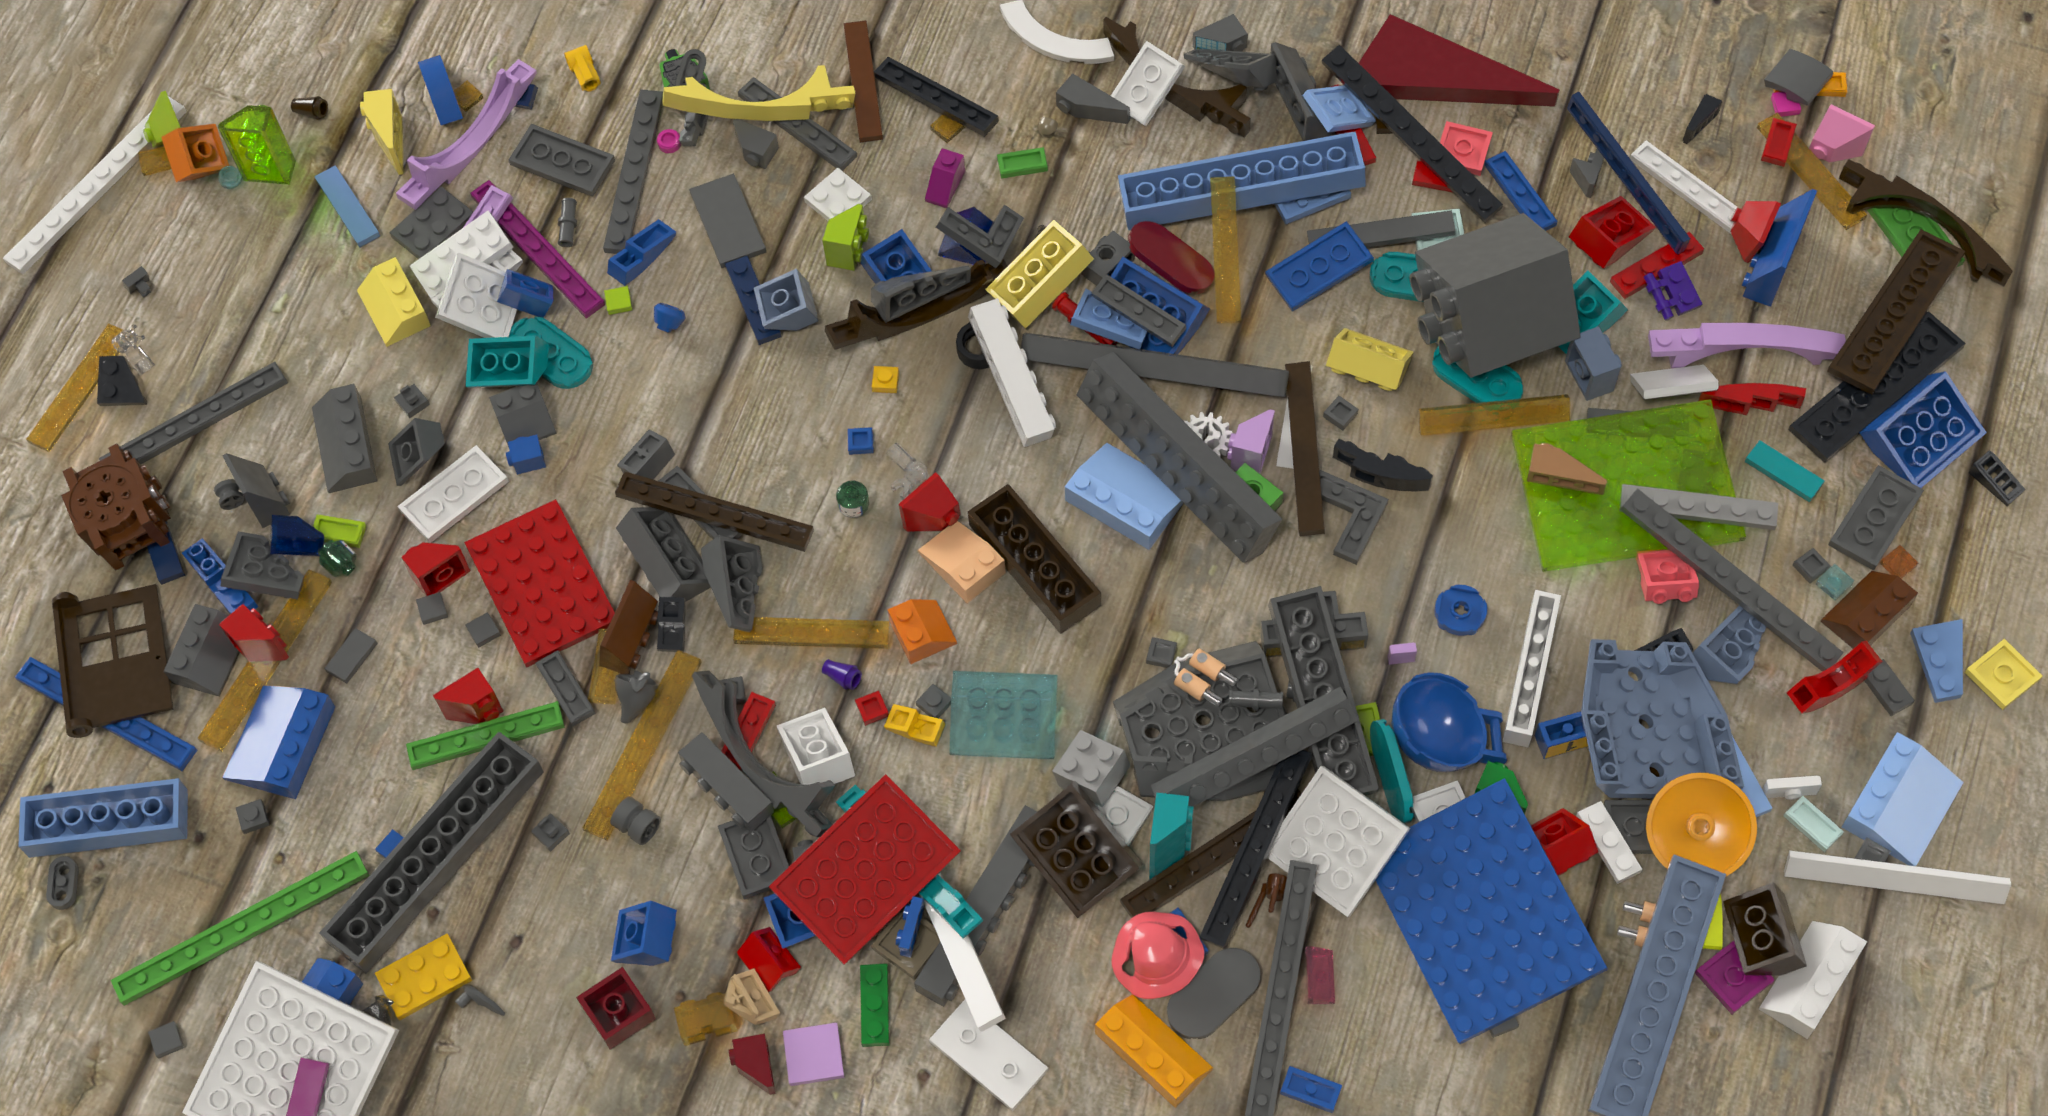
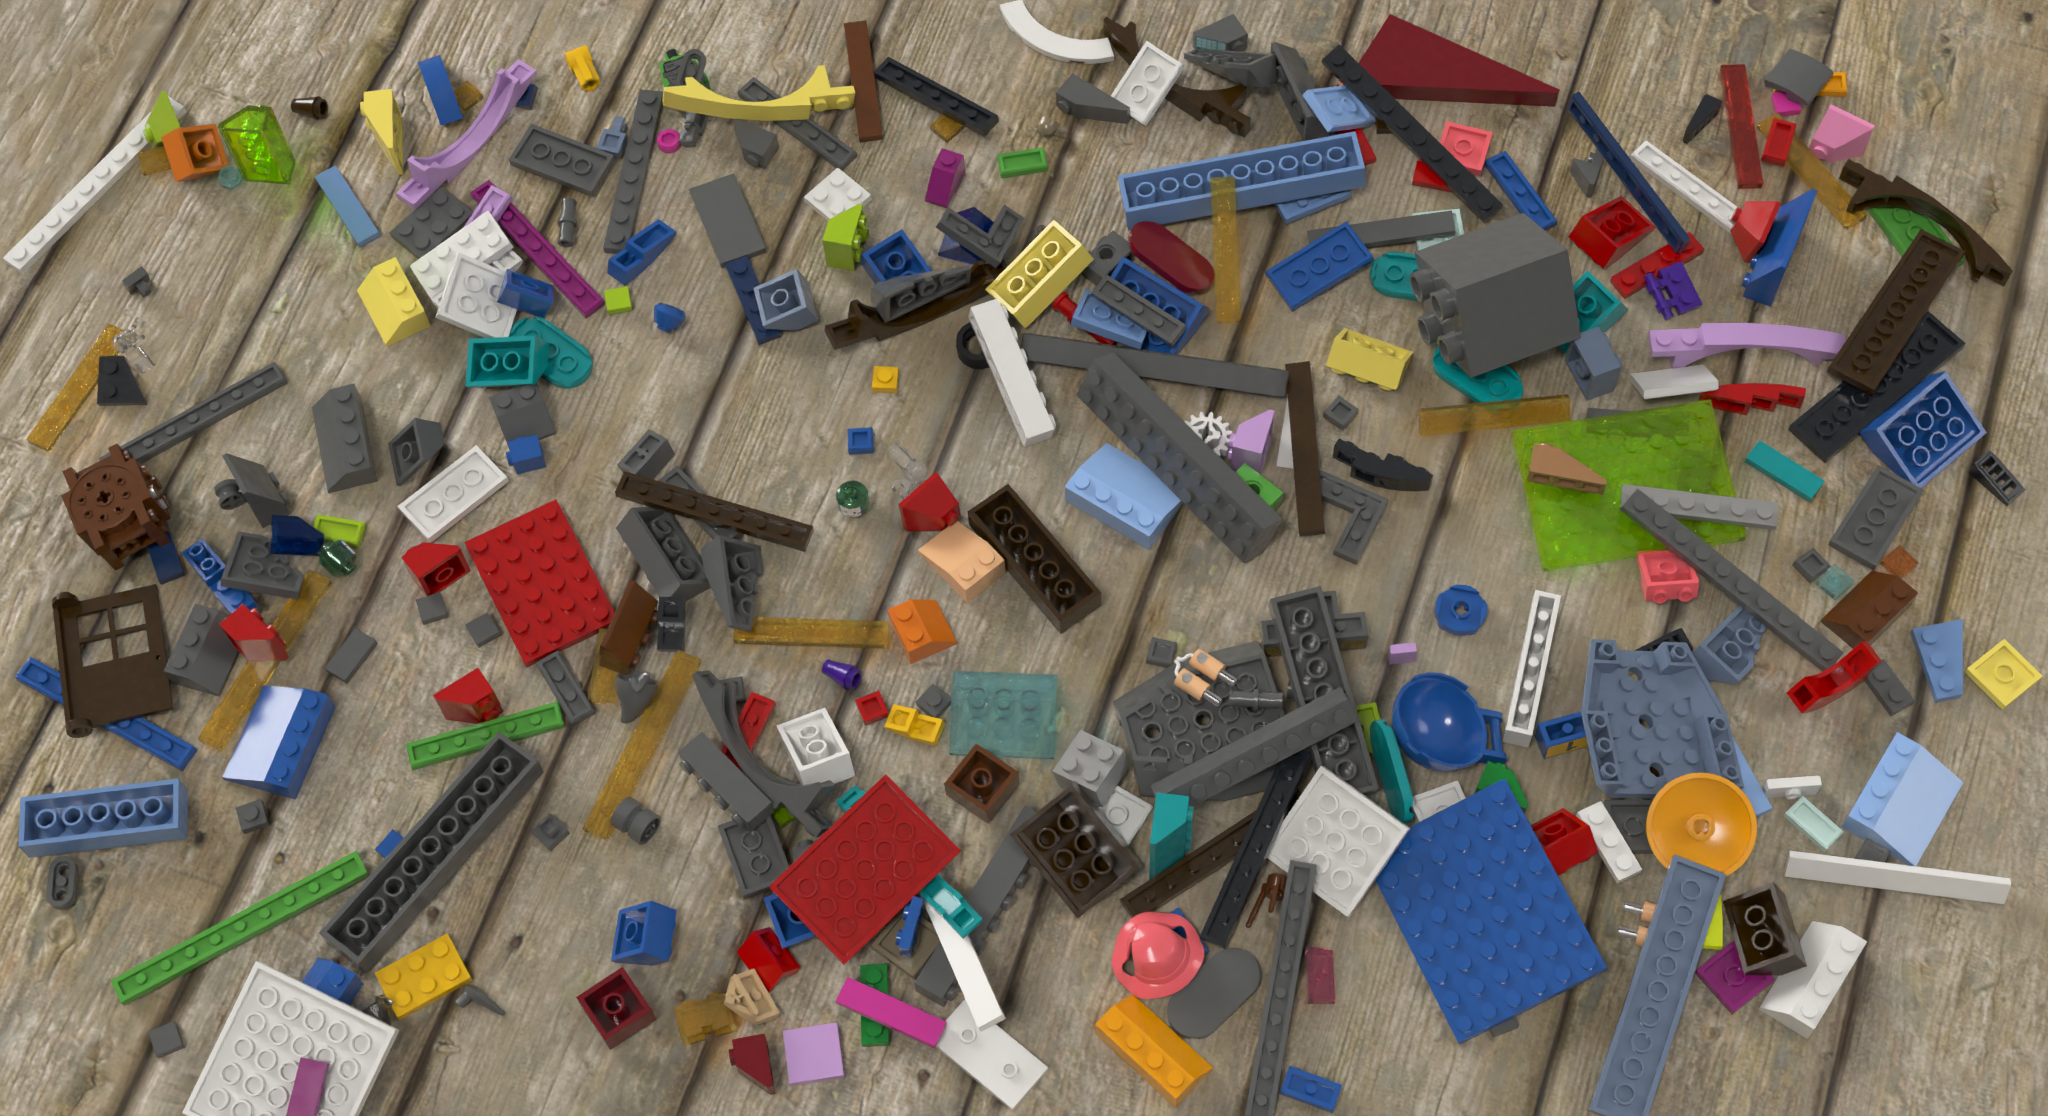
(411, 400): dark grey tile -> none
(614, 140): none -> sand blue plate
(891, 1012): none -> dark pink tile
(982, 783): none -> reddish brown brick
(1741, 126): none -> clear red tile

